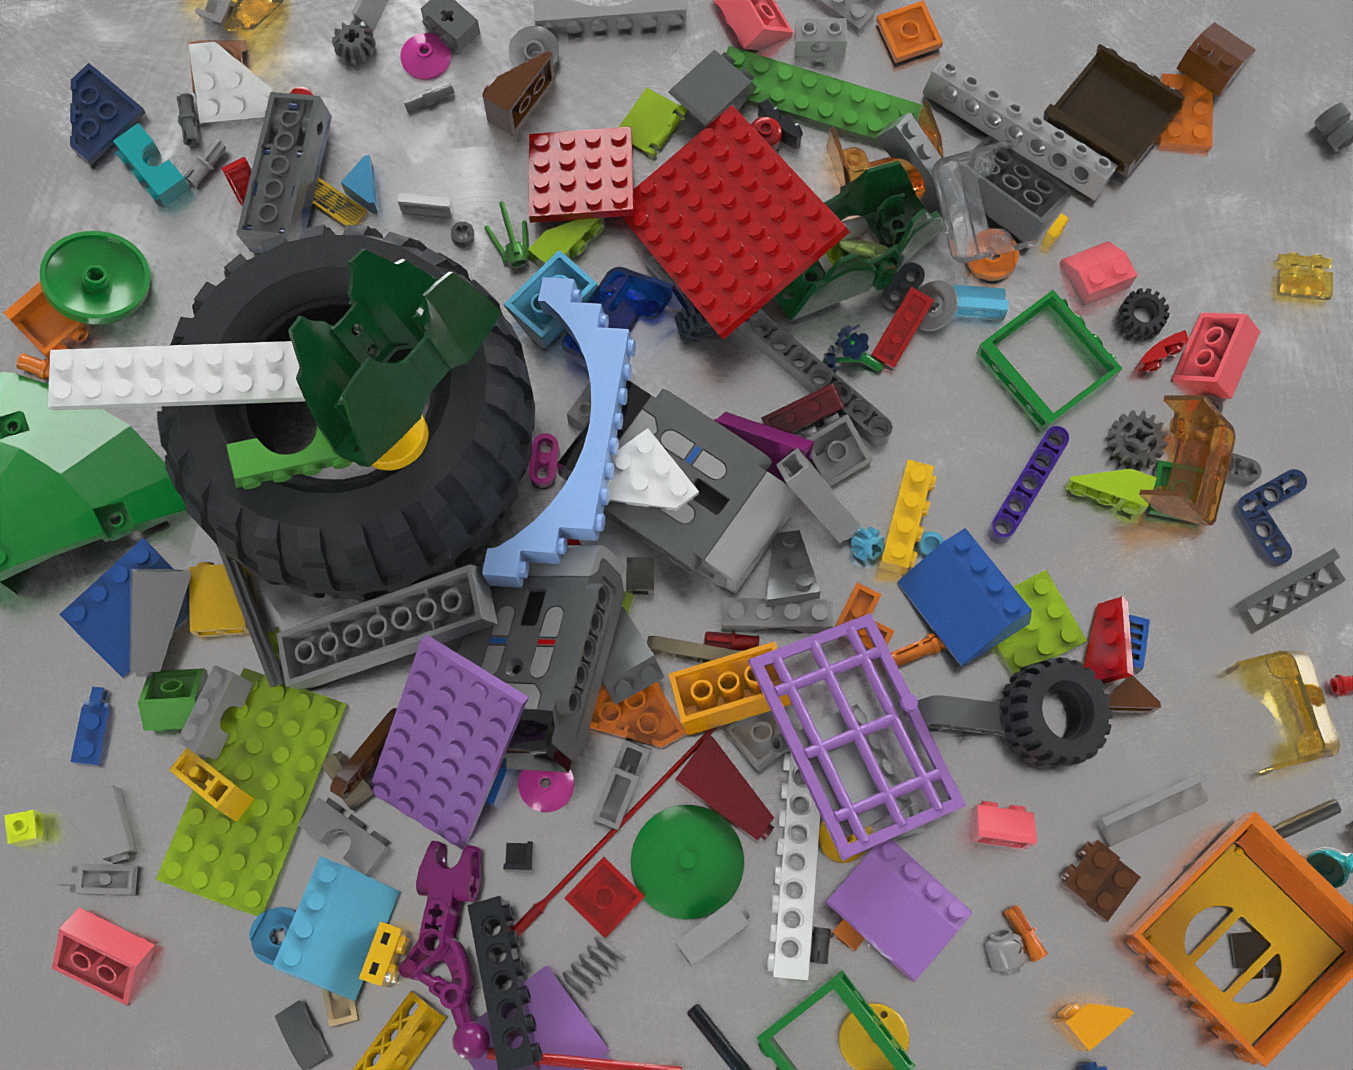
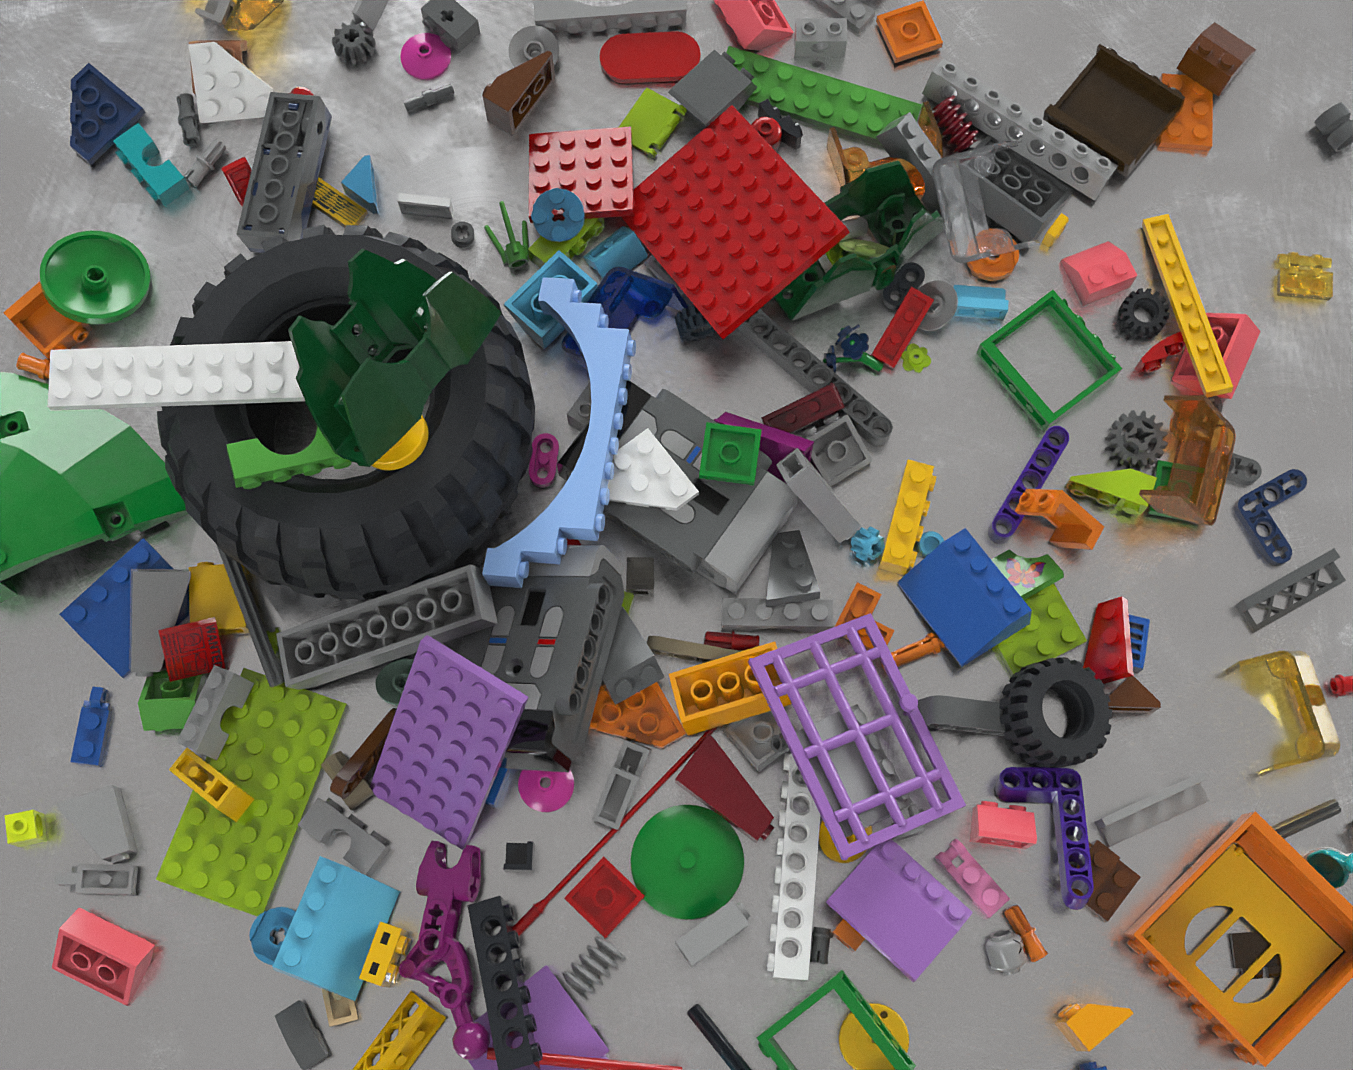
(191, 649): none -> red tile
(392, 680): none -> sand green dish
(543, 215): none -> dark azure plate
(617, 250): none -> medium azure panel
(649, 57): none -> red tile
(730, 453): none -> green plate
(912, 363): none -> lime plant
(954, 125): none -> dark red piece
(972, 879): none -> bright pink plate
(1028, 574): none -> bright green tile
(1065, 824): none -> dark purple beam
(1073, 523): none -> orange panel
(1187, 306): none -> yellow plate

